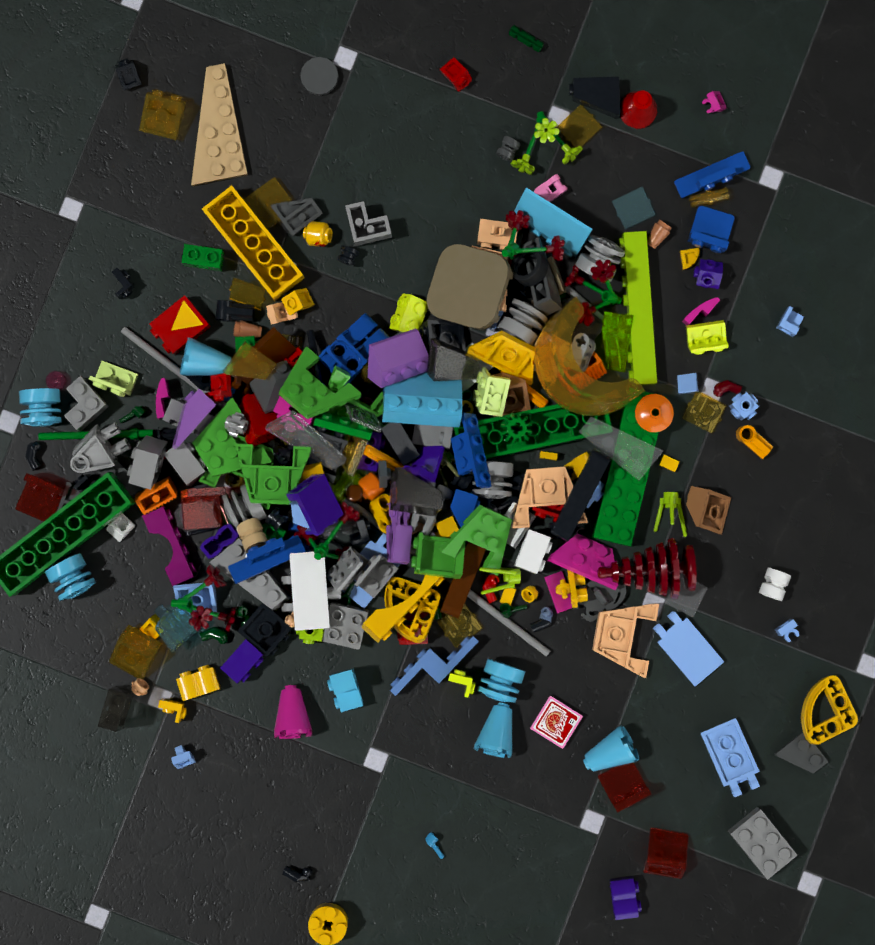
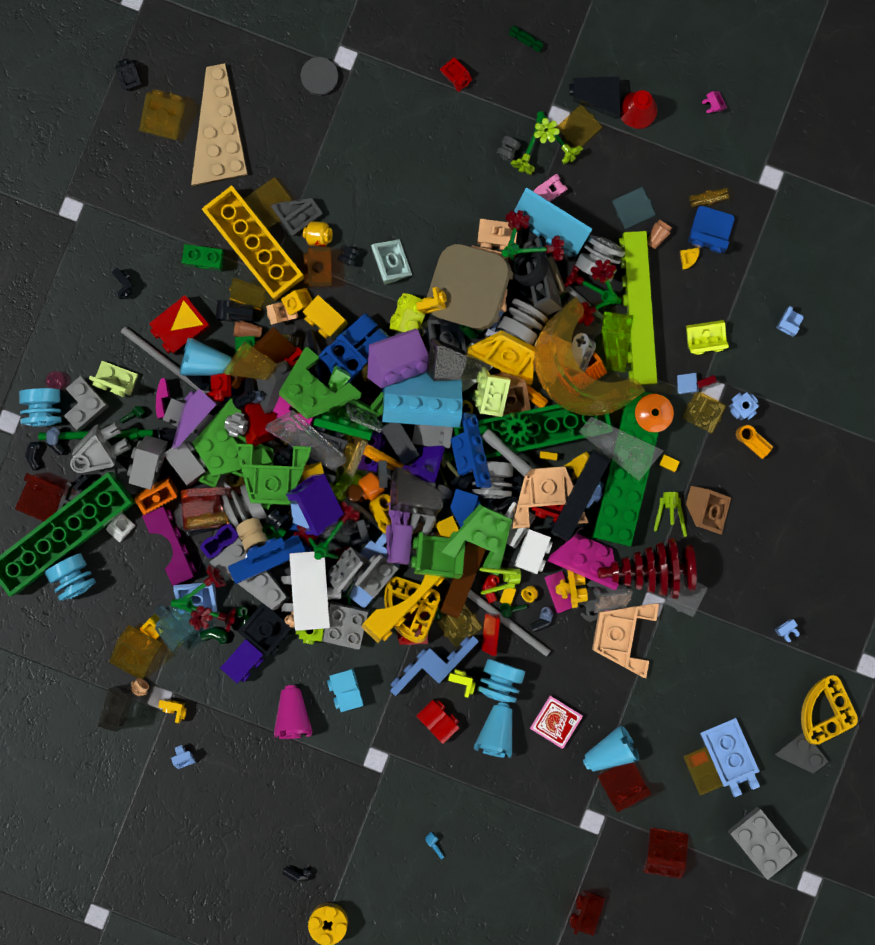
(52, 440): none -> sand blue arm
(198, 683): yellow brick -> none
(207, 520): none -> clear yellow pin
(241, 400): none -> black piece
(249, 386): none -> arm
(318, 256): none -> clear orange brick
(325, 318): none -> yellow brick
(366, 230): light grey brick -> none
(391, 261): none -> light aqua slope
(432, 304): none -> yellow bracket
(438, 721): none -> red brick
(470, 332): none -> dark green arm
(491, 633): none -> red slope
(516, 461): none -> light grey piece
(587, 913): none -> clear red bracket
(613, 600): none -> clear piece
(624, 898): dark purple brick -> none
(688, 649): light blue tile -> none
(702, 771): none -> clear yellow piece
(704, 308): dark pink slope -> none
(707, 381): none -> dark red tile
(708, 273): dark purple brick -> none
(711, 175): blue bracket -> none
(725, 386): dark red arm -> none
(774, 584): white wheel -> none

